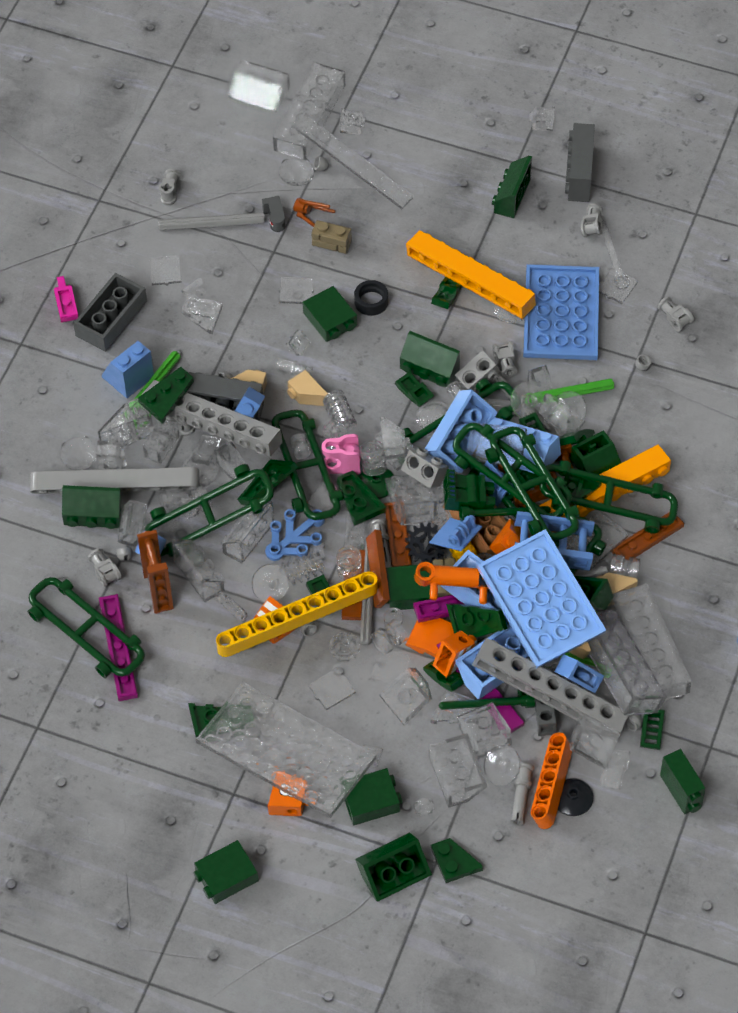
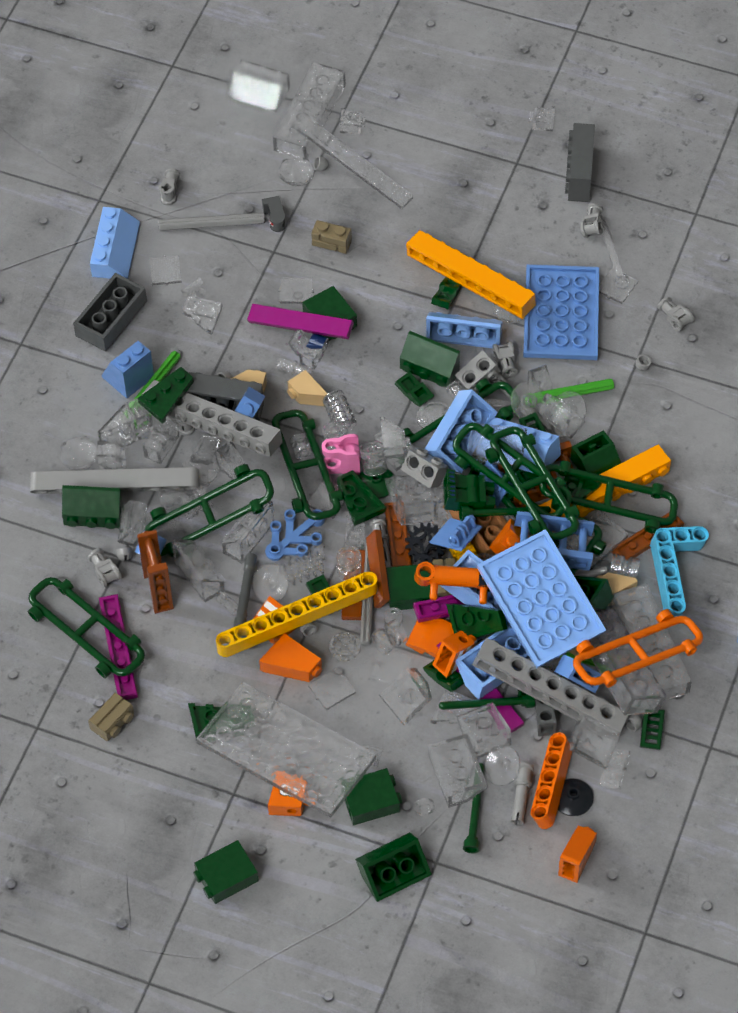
(65, 301): dark pink hinge -> none
(111, 717): none -> dark tan brick
(114, 243): none -> light blue slope
(249, 568): none -> dark grey piece
(277, 471): dark green wing -> none
(291, 660): none -> orange slope
(300, 321): none -> magenta tile
(304, 207): dark orange plant -> none
(314, 350): none -> clear leg
(371, 286): black tyre -> none
(454, 860): dark green wing -> none
(463, 330): none -> light blue slope
(471, 843): none -> dark green piece
(513, 187): dark green slope -> none
(576, 437): dark green slope -> none
(577, 853): none -> orange slope
(666, 620): none -> orange bar
(670, 566): none -> medium azure beam
(682, 781): dark green brick -> none

